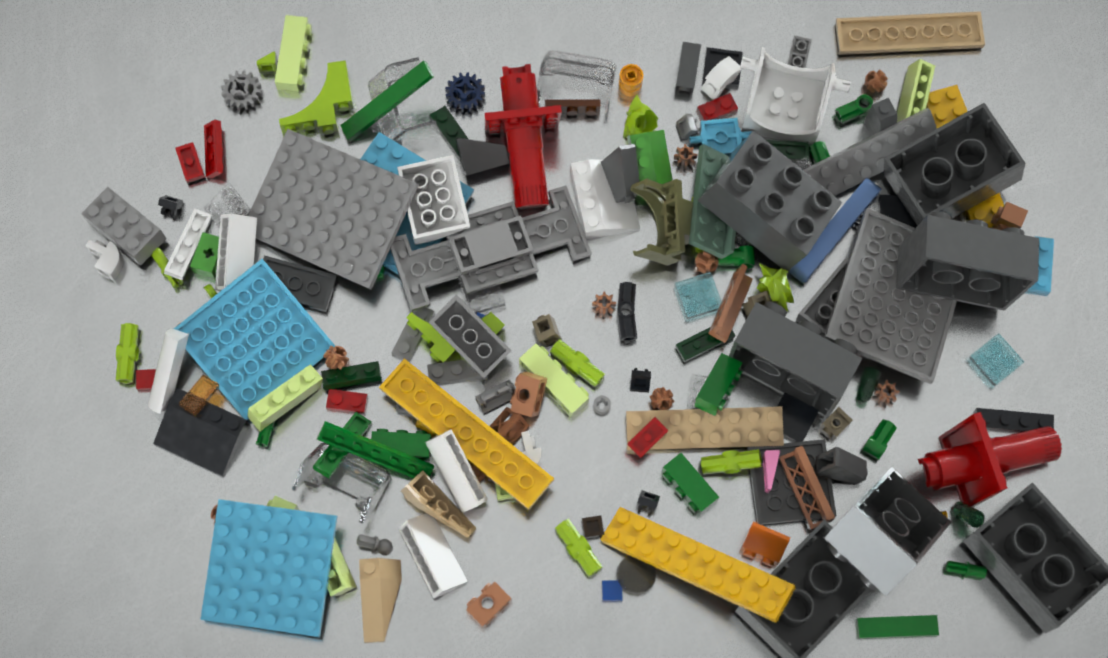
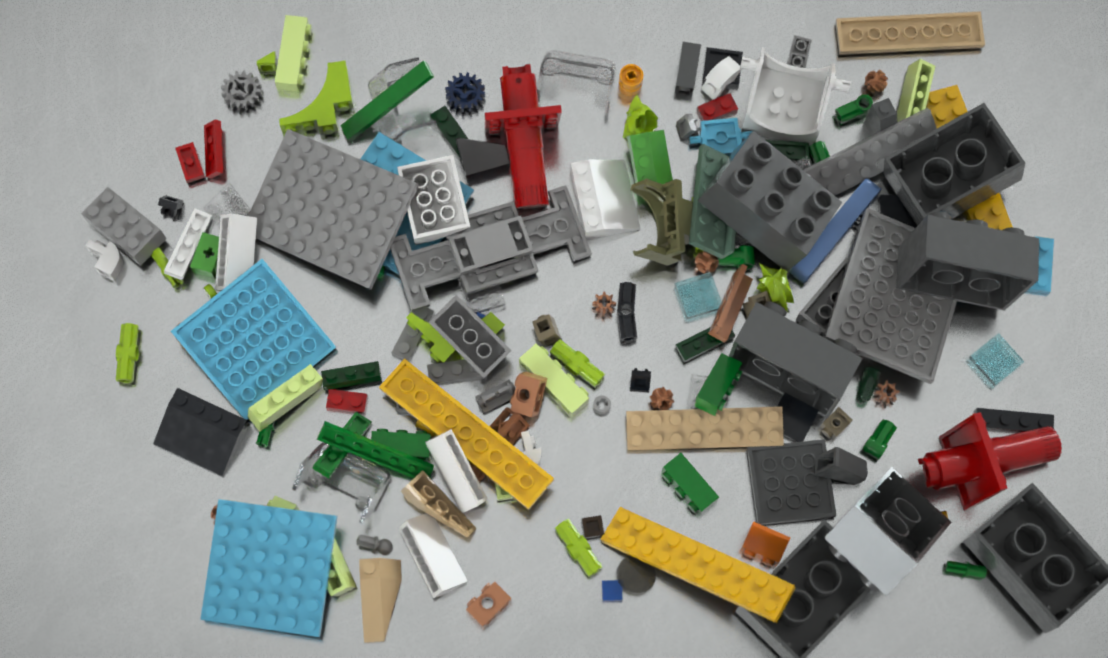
(145, 379): red tile -> none
(167, 369): white brick -> none
(199, 395): clear orange tile -> none
(307, 285): dark grey plate -> none
(336, 357): nougat gear -> none
(576, 106): reddish brown plate -> none
(622, 172): dark grey slope -> none
(647, 437): red plate -> none
(649, 500): black tile -> none
(689, 154): nougat gear -> none
(731, 462): lime piece -> none
(770, 461): bright pink slope -> none
(813, 484): nougat fence -> none
(897, 626): green tile -> none
(969, 515): clear green hinge -> none
(1008, 217): nougat brick -> none

